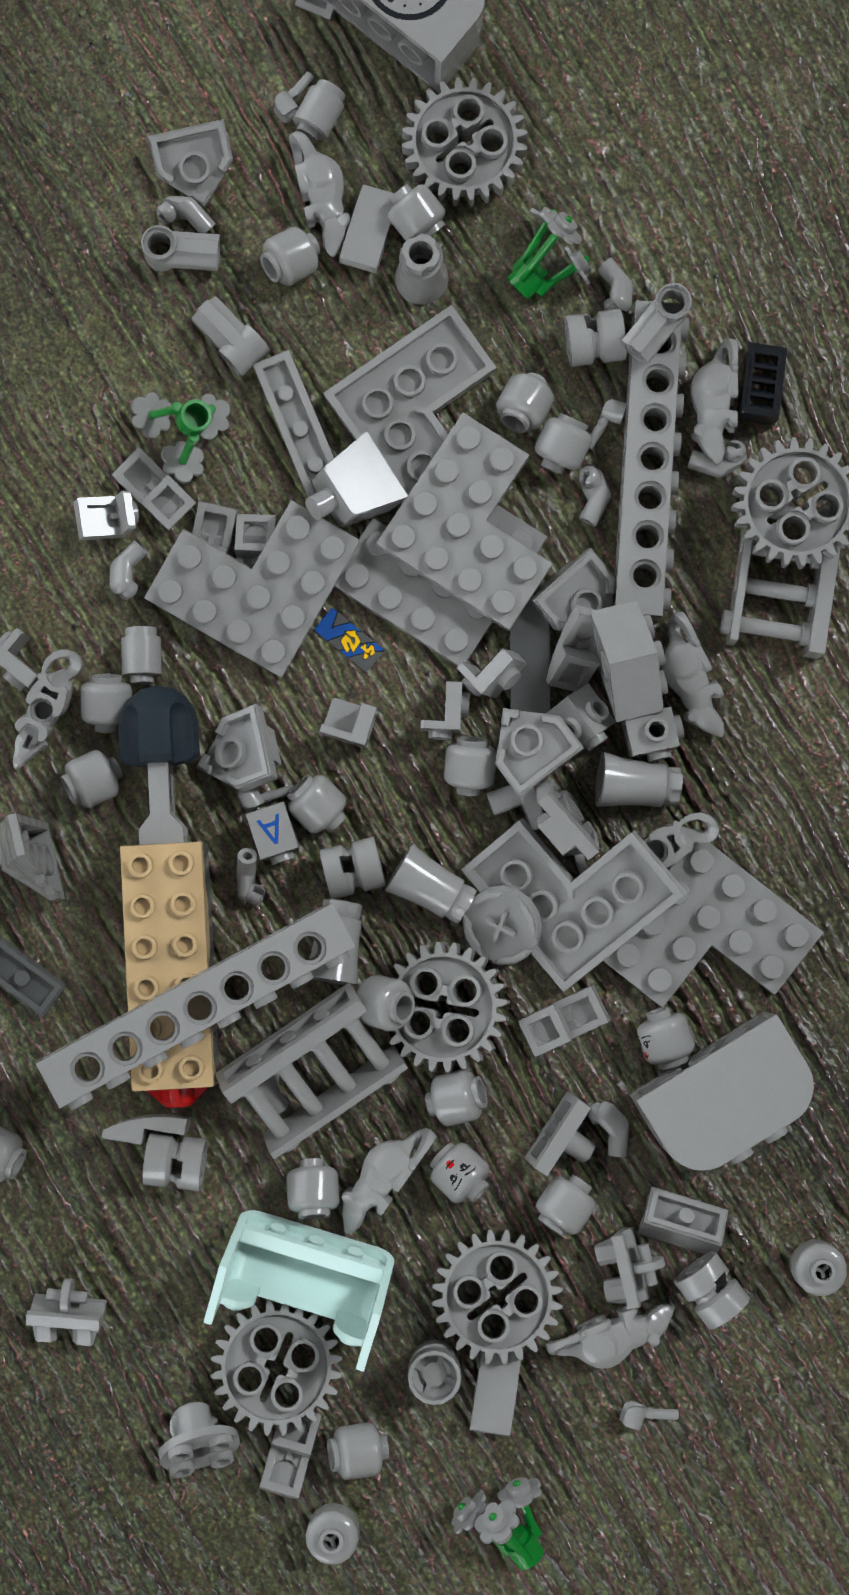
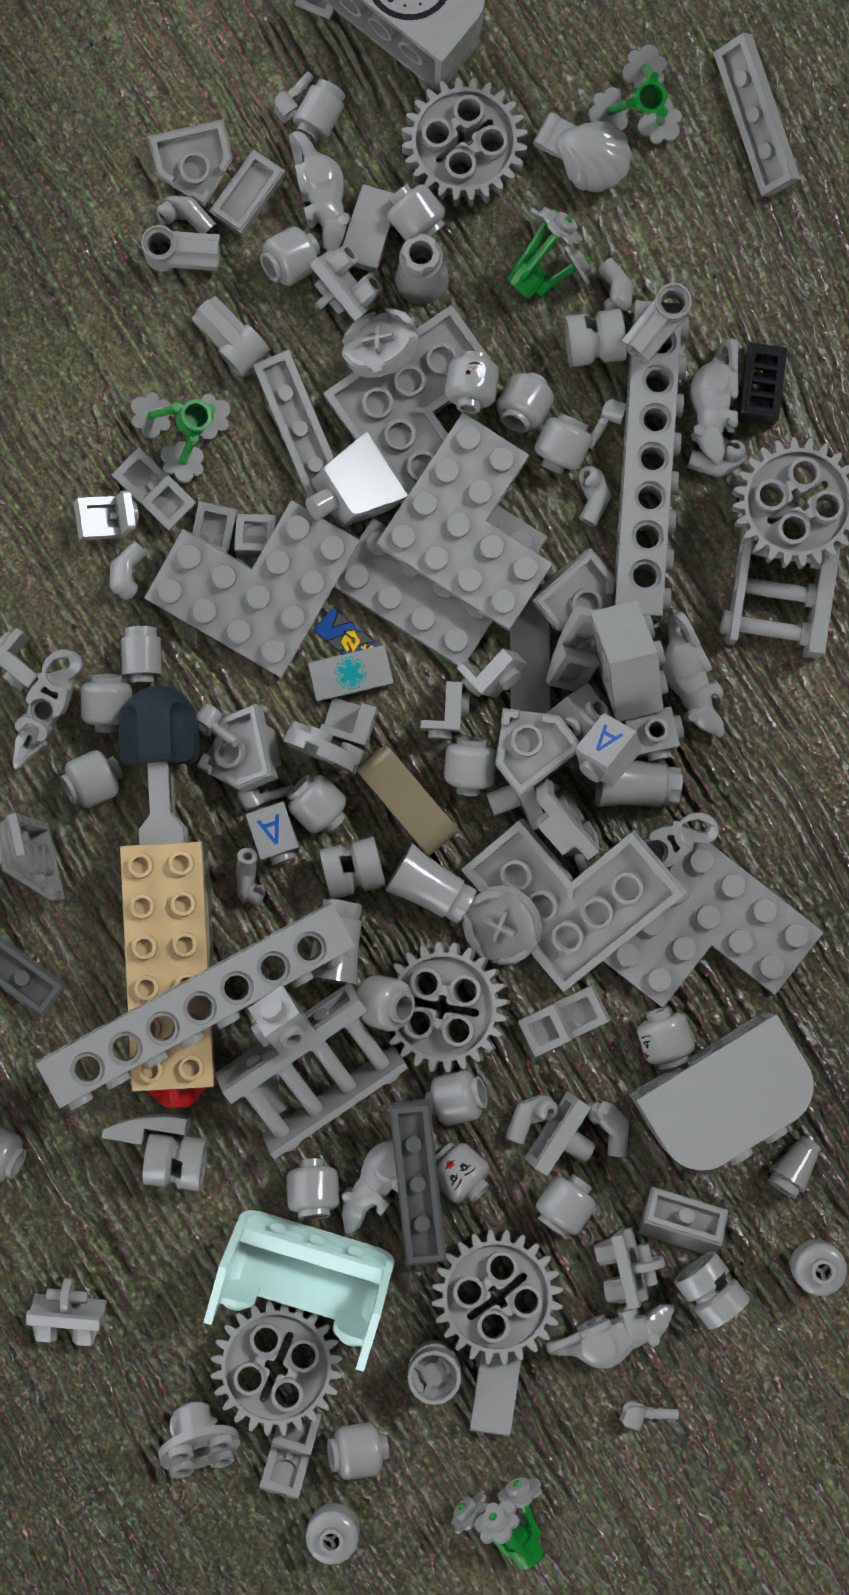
(209, 721): none -> light grey hand
(247, 193): none -> light grey tile
(281, 1023): none -> light grey brick
(322, 747): none -> light grey plate
(340, 287): none -> light grey hips
(351, 673): none -> light grey tile
(380, 343): none -> light grey tile
(407, 800): none -> dark tan beam
(417, 1181): none -> dark grey tile
(472, 381): none -> light grey head
(530, 1112): none -> light grey arm
(592, 153): none -> light grey animal
(607, 750): none -> light grey brick
(648, 98): none -> light grey plant
(756, 115): none -> light grey plate
(795, 1167): none -> light grey cone

